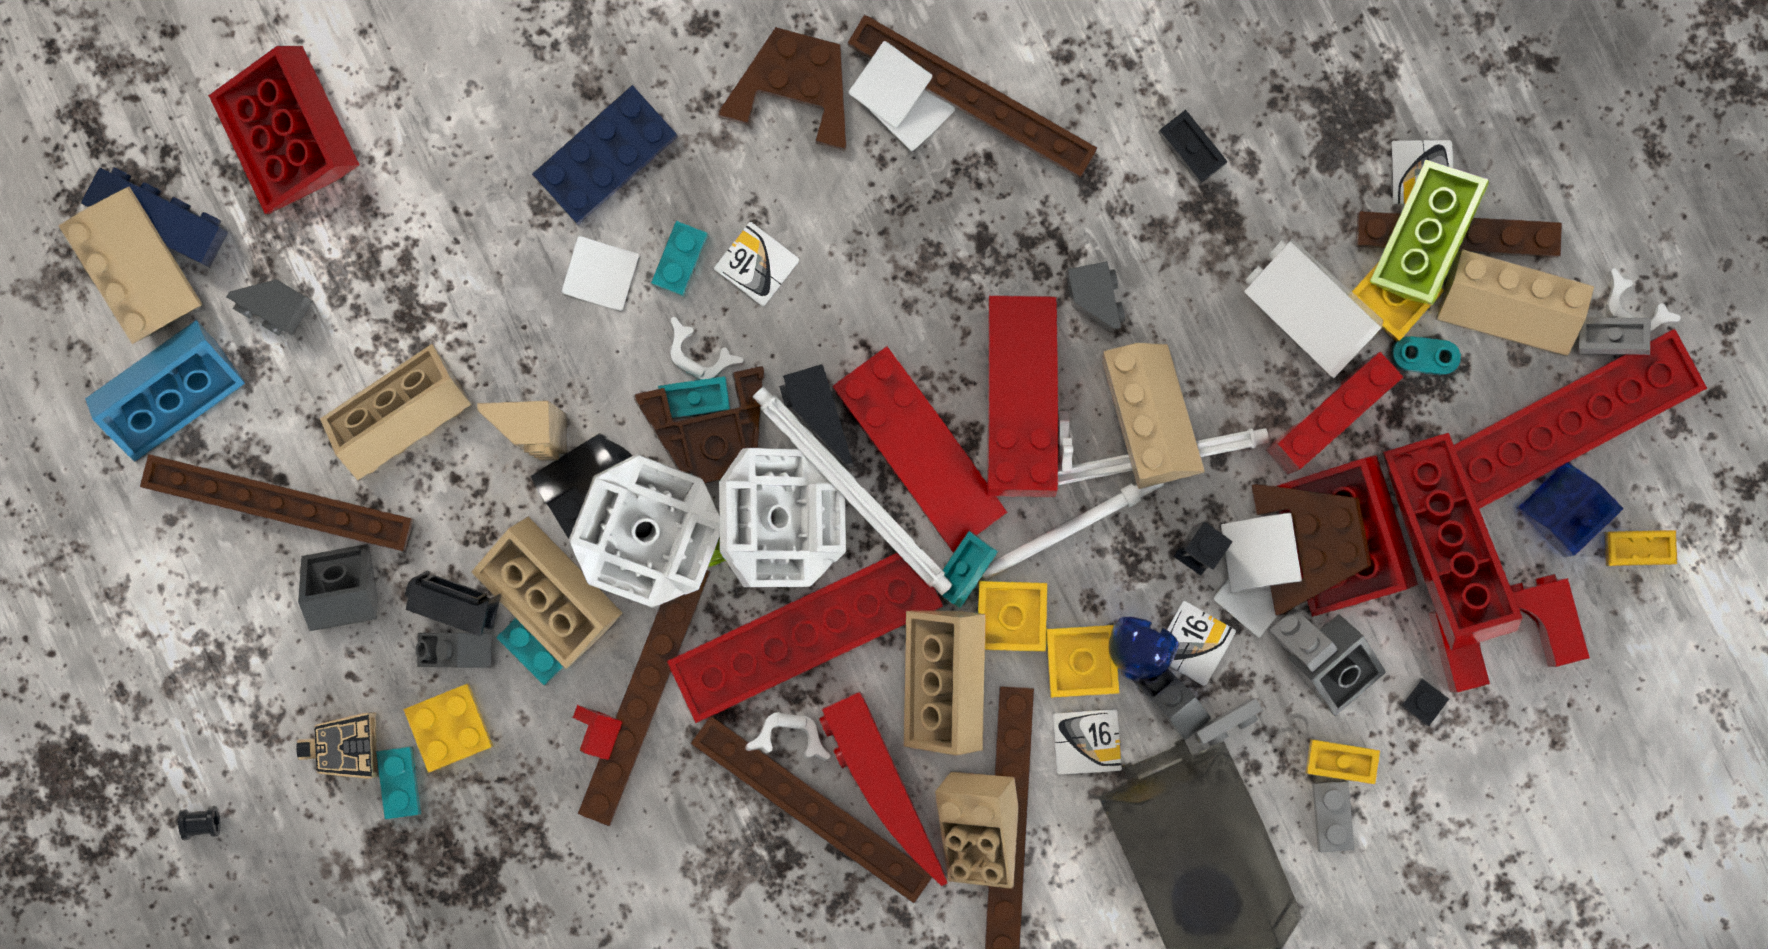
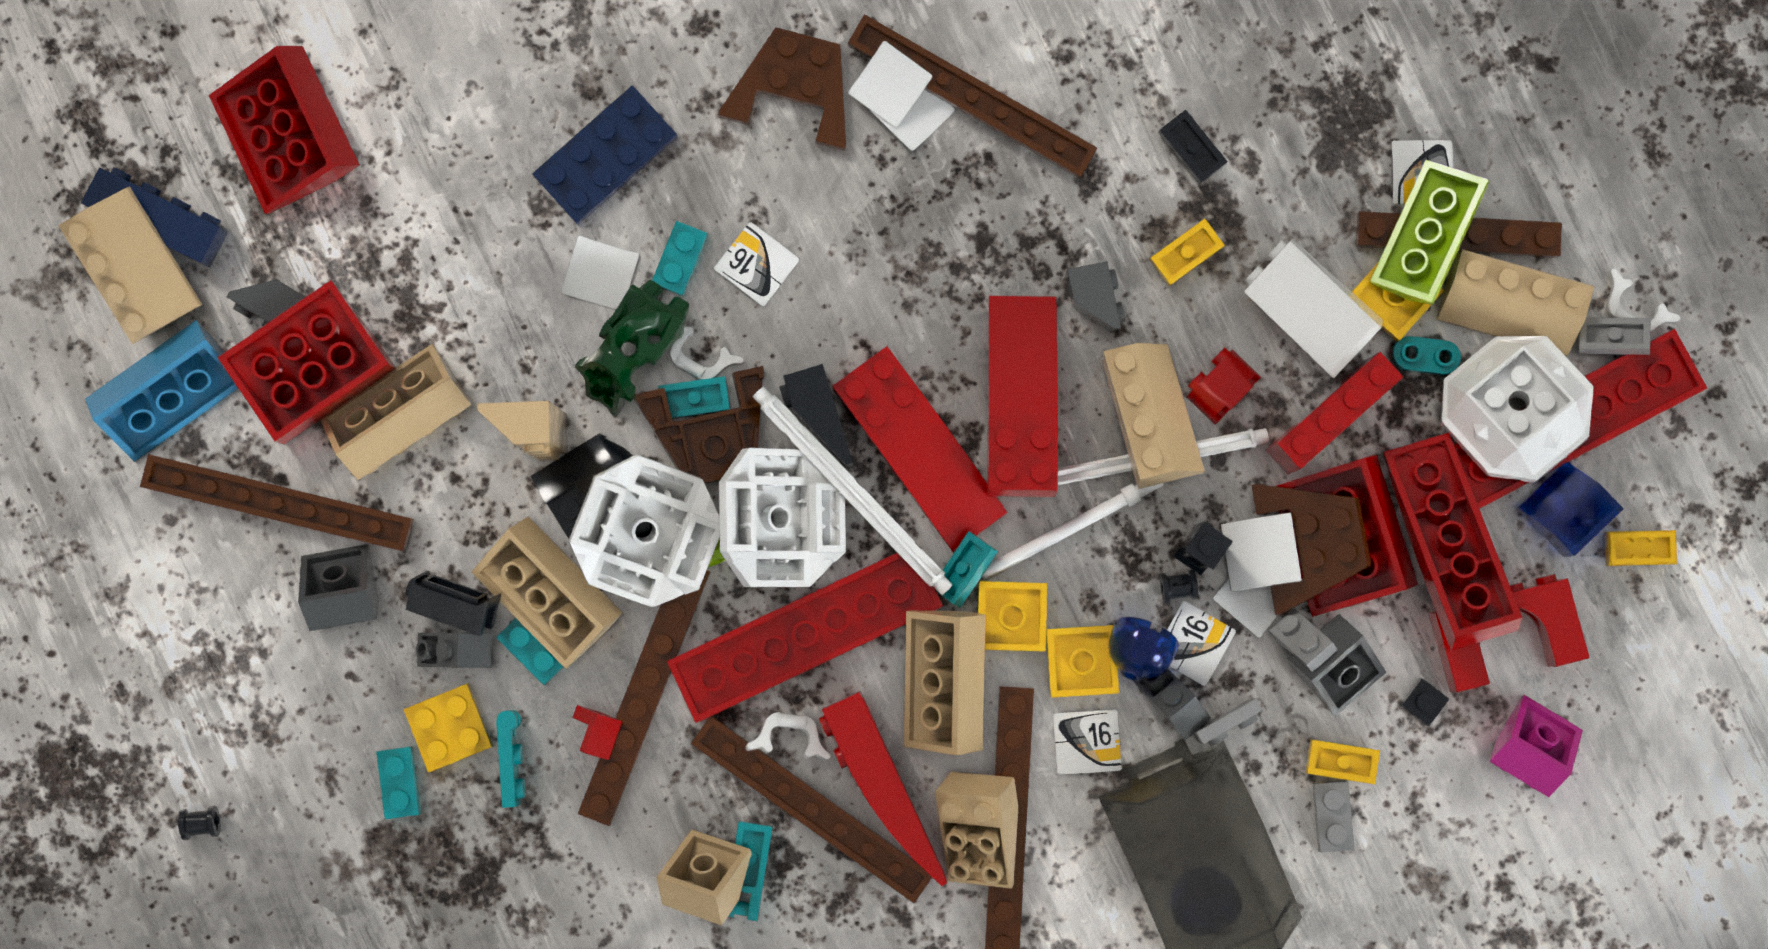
(306, 363): none -> red slope
(343, 747): torso -> none
(509, 757): none -> teal plate
(634, 321): none -> dark green hips
(704, 877): none -> tan slope
(758, 839): none -> teal plate
(1065, 443): white helmet -> none
(1179, 586): none -> black bush
(1187, 252): none -> yellow plate
(1222, 386): none -> red cylinder
(1508, 440): none -> white piece
(1537, 746): none -> dark pink slope

